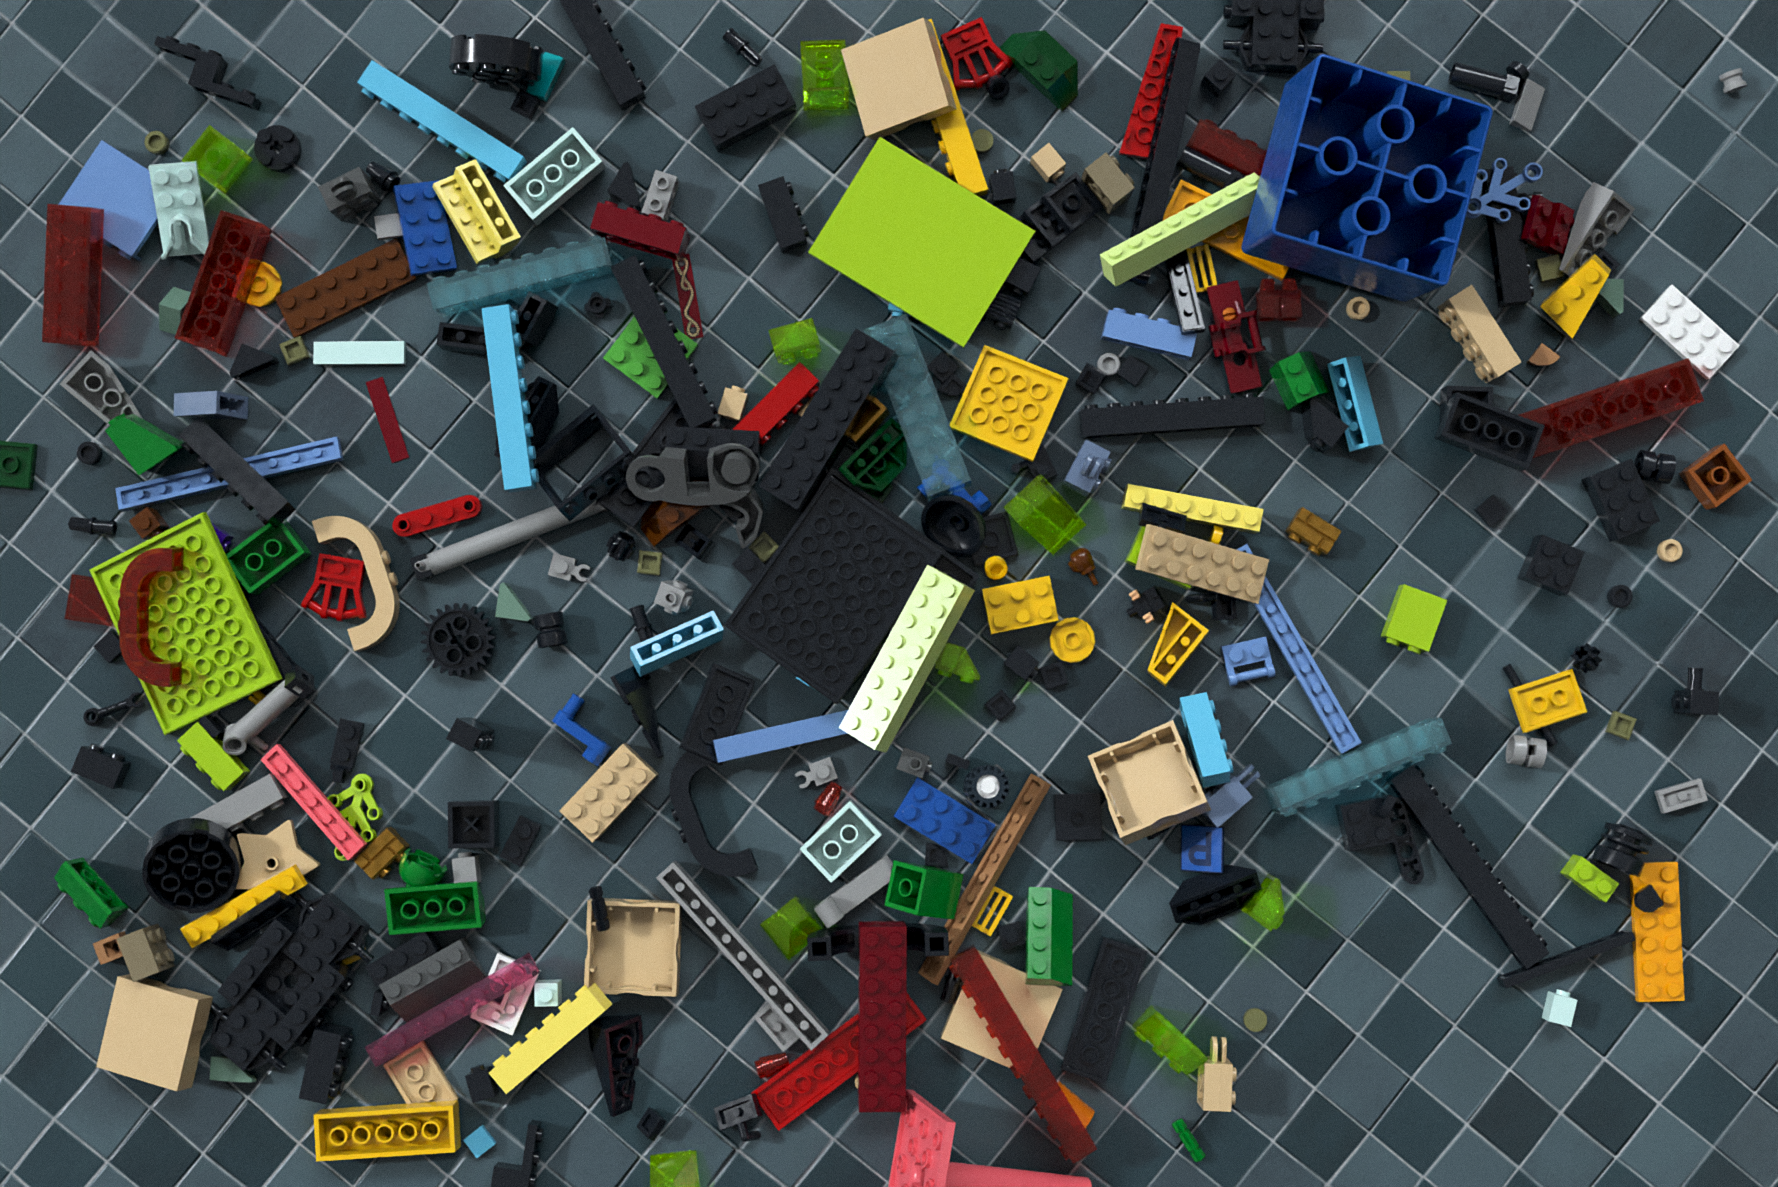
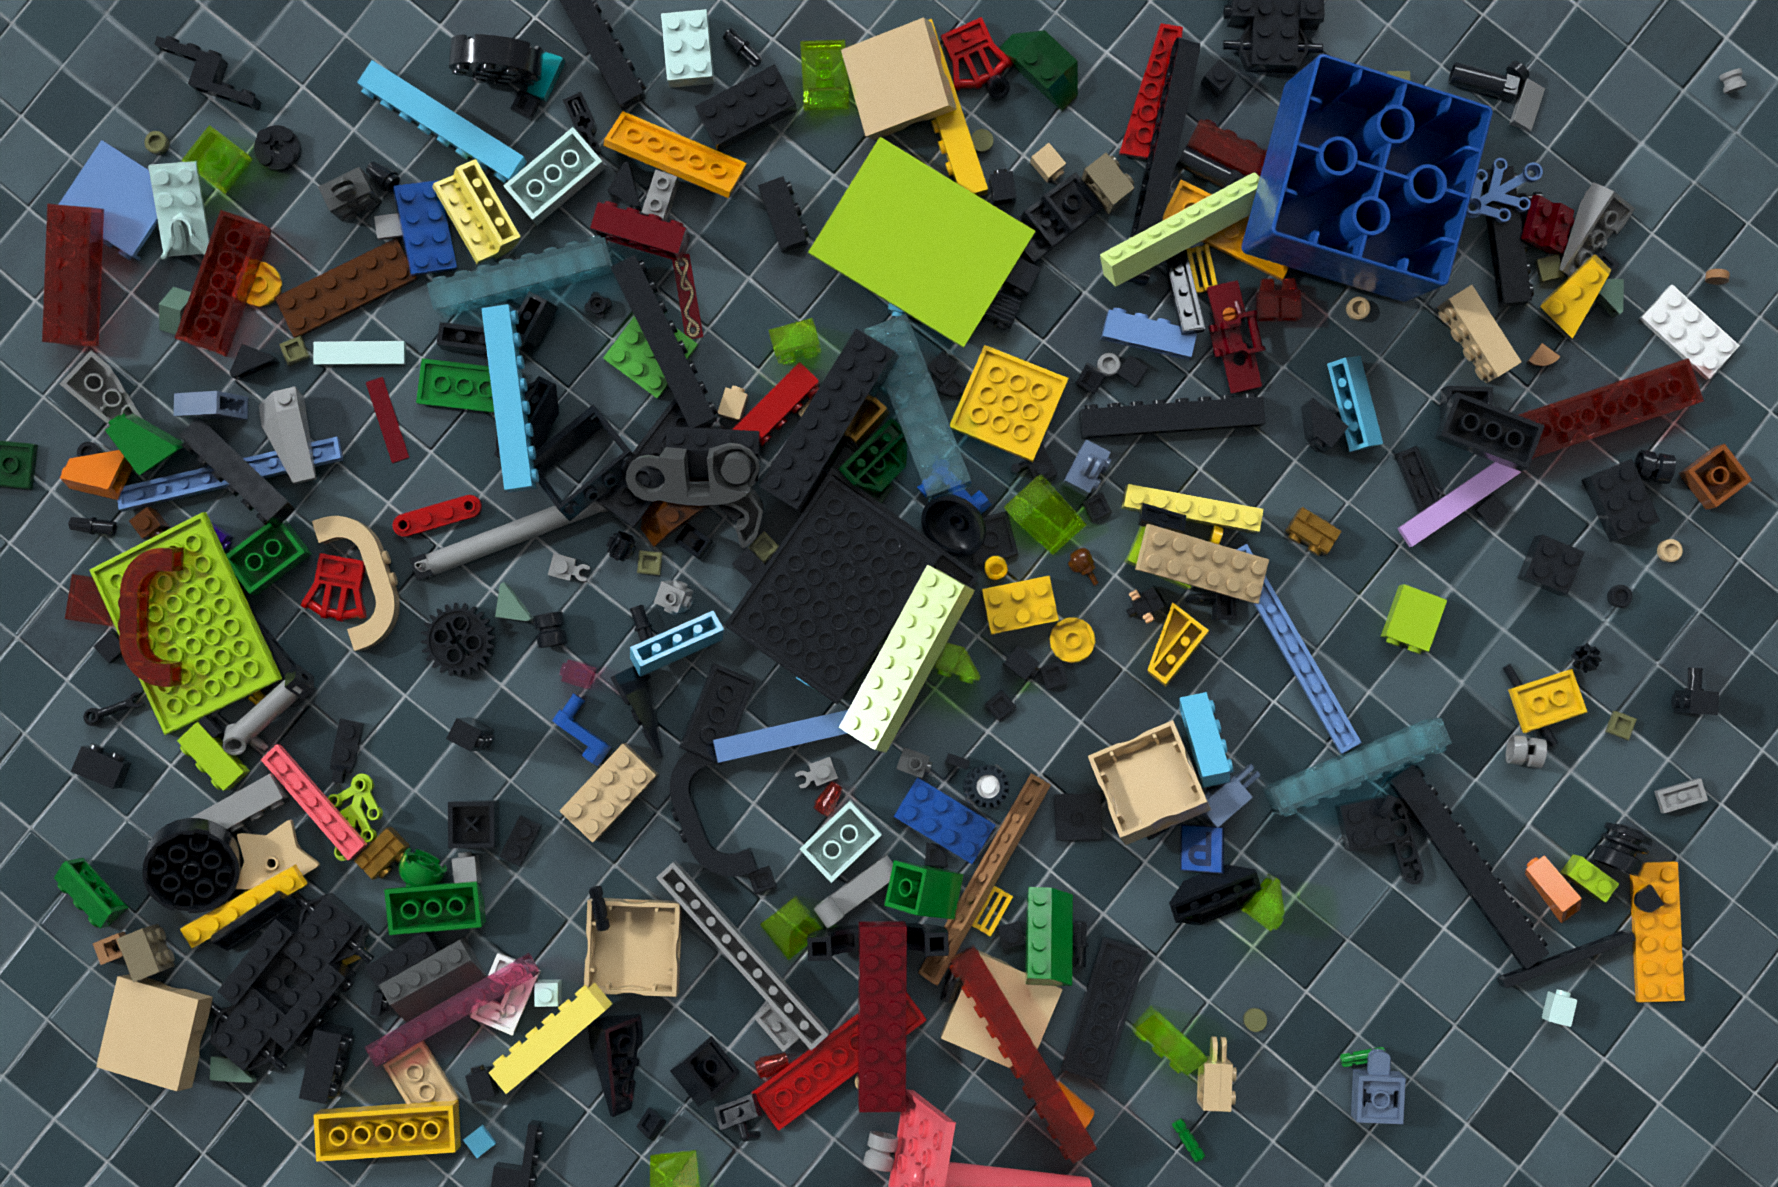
(98, 474): none -> orange slope
(287, 428): none -> light grey wedge
(455, 386): none -> green plate
(578, 673): none -> clear pink brick
(579, 118): none -> black piece
(675, 154): none -> light orange plate
(687, 48): none -> light aqua brick
(705, 1071): none -> black slope
(762, 880): none -> black tile
(880, 1153): none -> light grey wheel
(1079, 944): none -> black axle
(1096, 507): none -> black tile
(1246, 653): medium blue plate -> none
(1298, 379): green slope -> none
(1357, 1057): none -> green axle
(1374, 1091): none -> sand blue brick
(1417, 478): none -> black tile
(1456, 502): none -> lavender tile
(1553, 888): none -> slope
(1717, 276): none -> medium nougat tile

